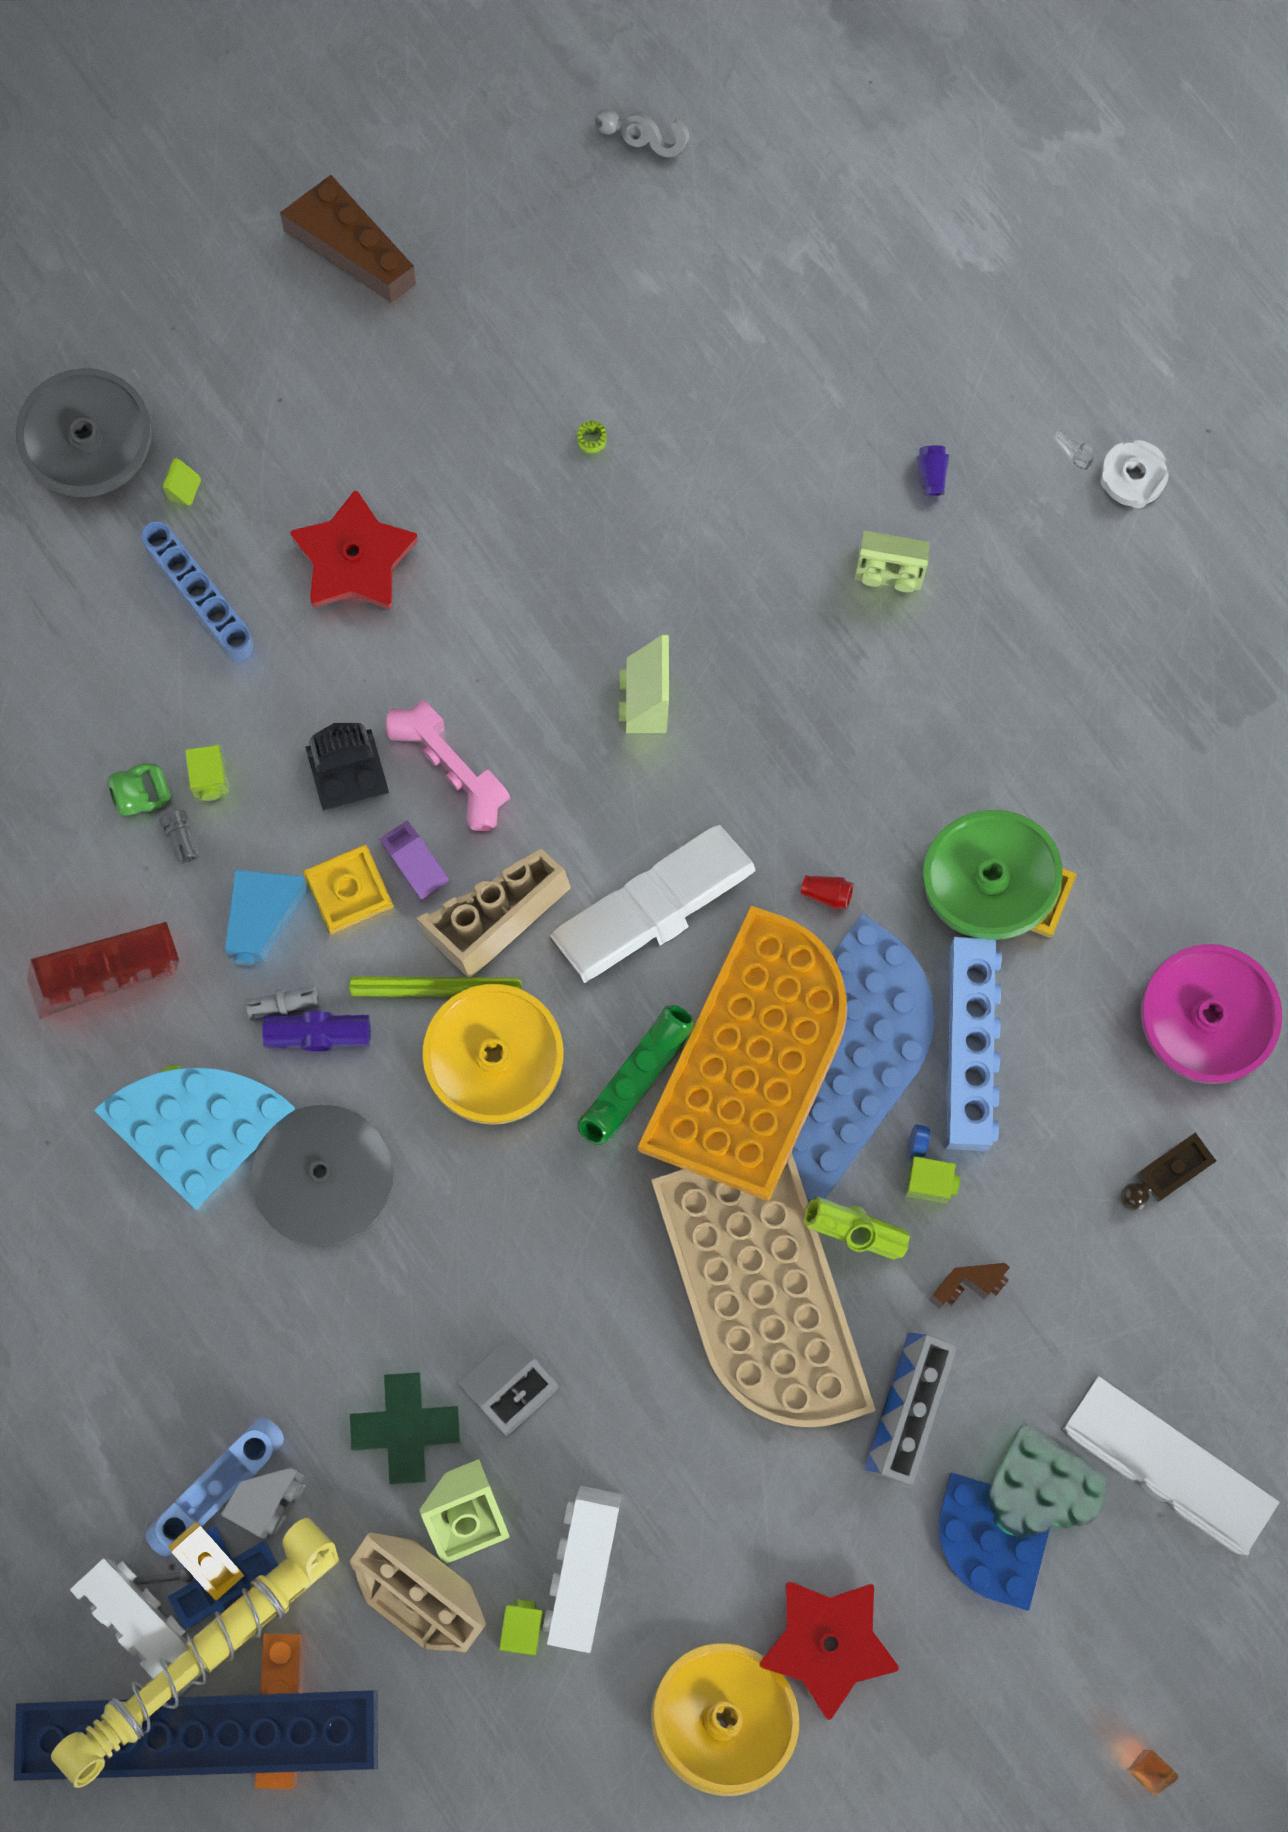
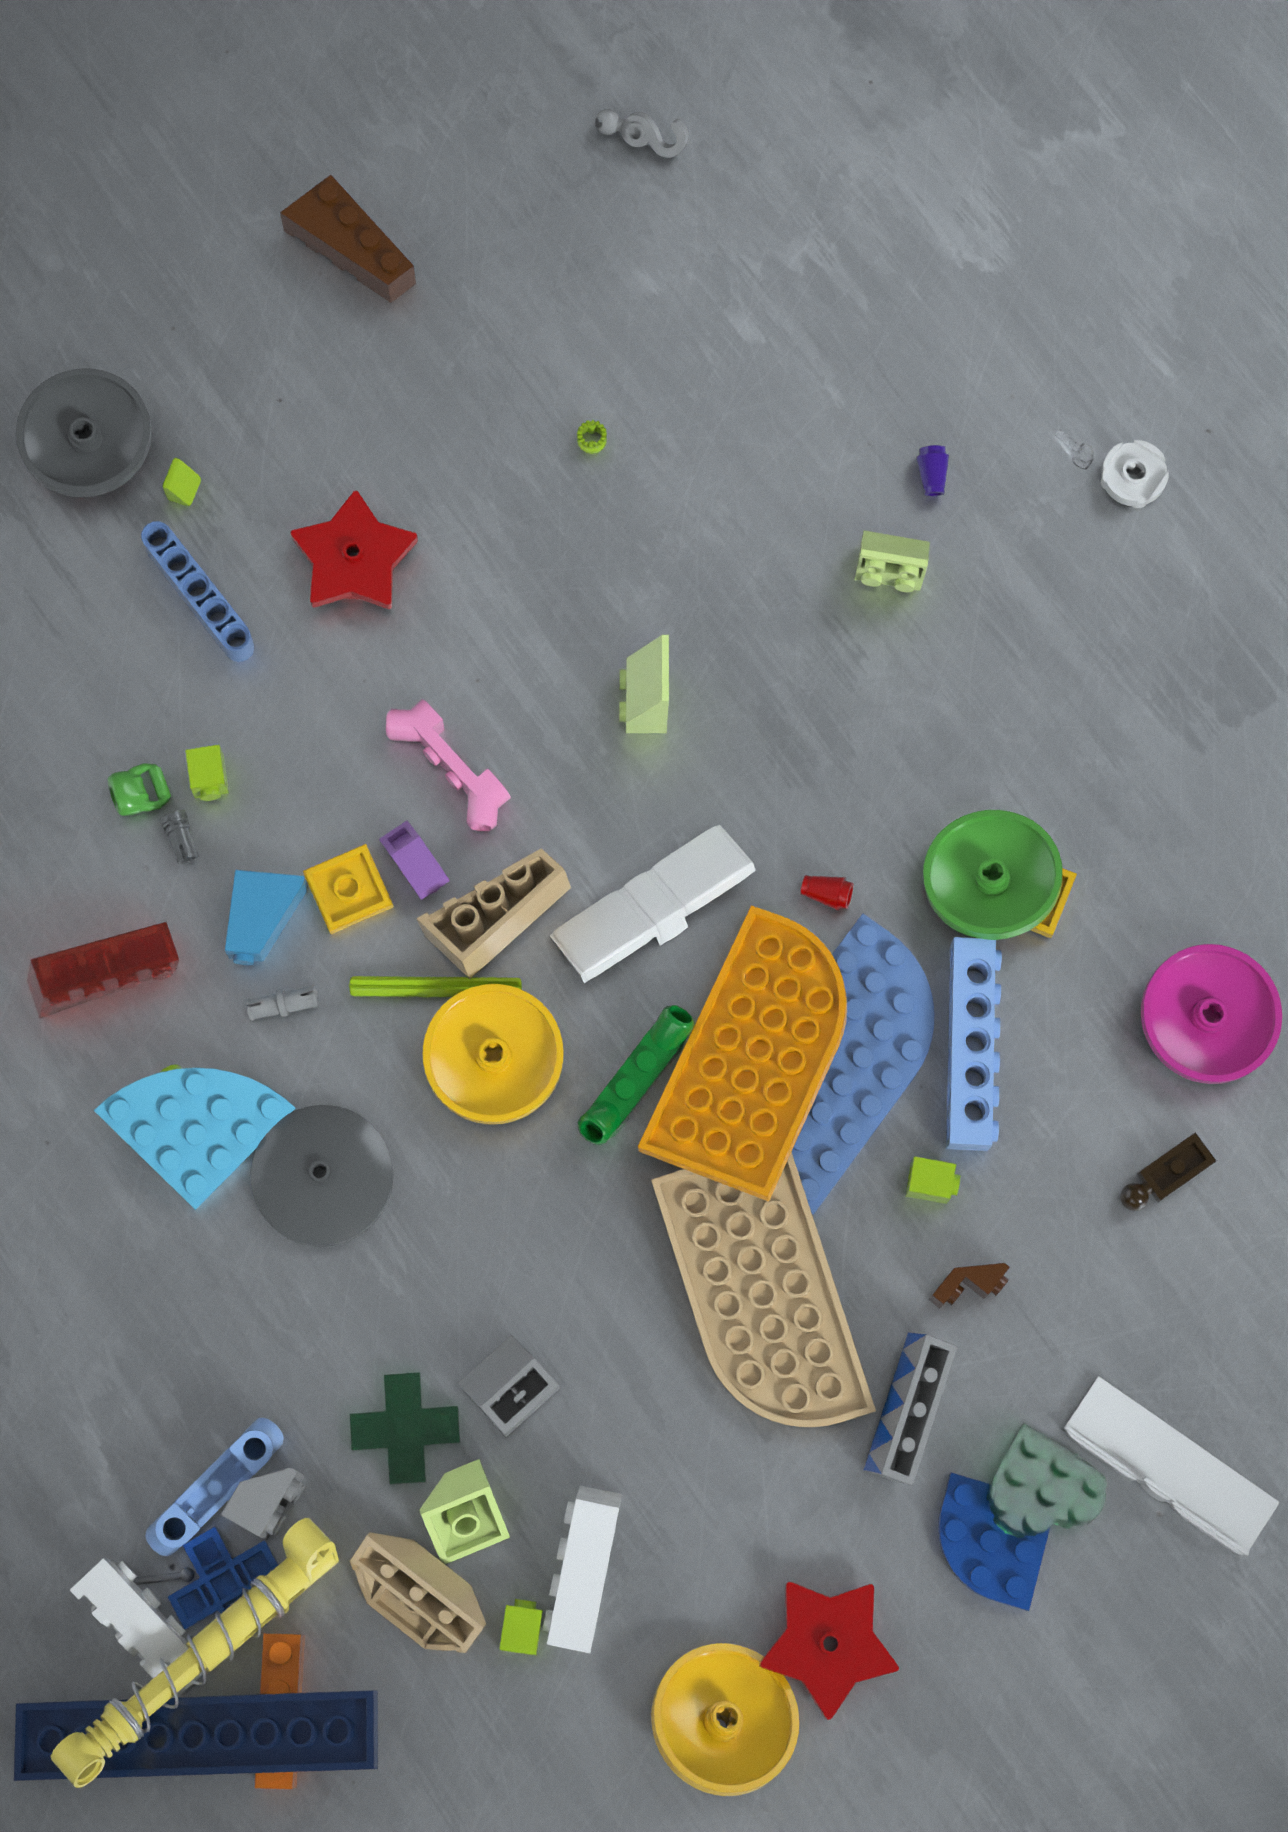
(205, 1561): plate -> none
(316, 1031): dark purple piece -> none
(345, 765): black piece -> none
(871, 1232): lime piece -> none
(918, 1141): blue tile -> none
(1152, 1772): clear orange slope -> none

